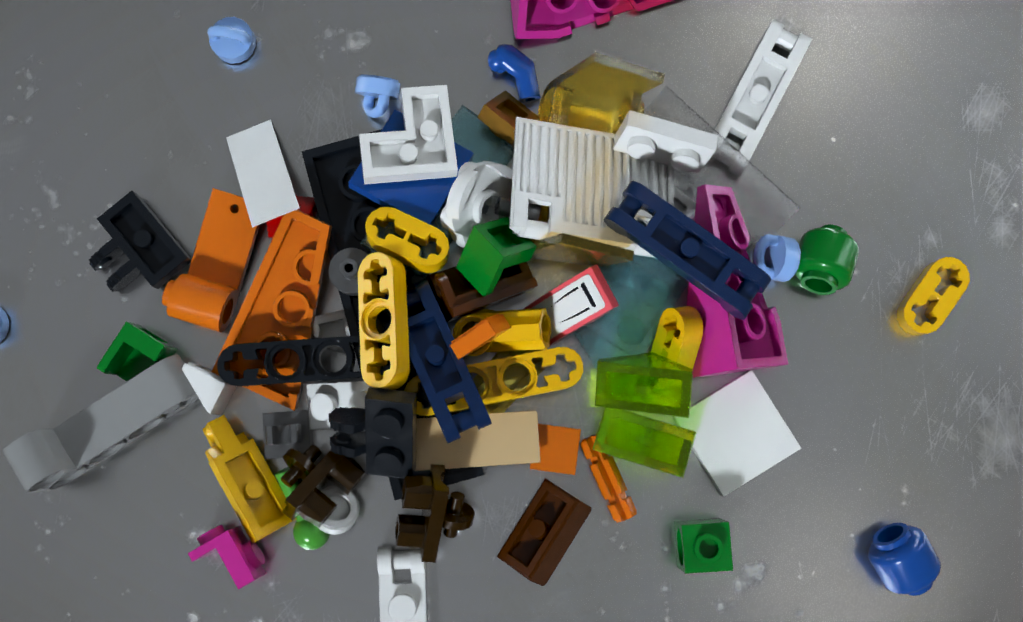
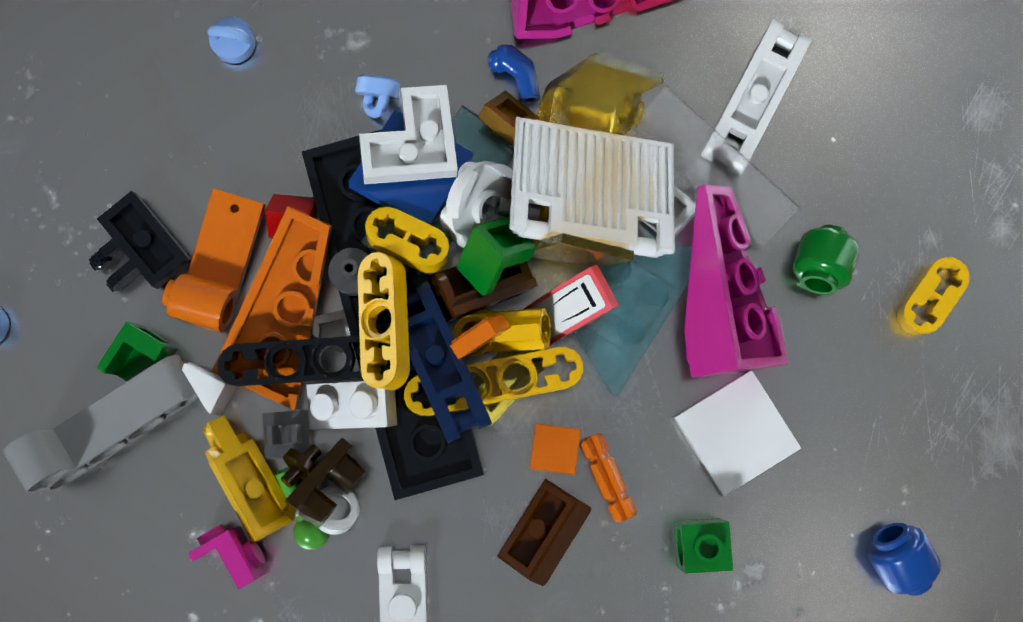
(262, 173): white sticker -> none
(388, 434): black hinge -> none
(437, 512): dark brown hips -> none
(507, 441): tan sticker -> none
(644, 384): clear neon green slope -> none
(645, 441): clear neon green slope -> none
(664, 142): white plate -> none
(679, 335): yellow beam -> none
(688, 249): dark blue plate -> none
(777, 256): light blue tile -> none

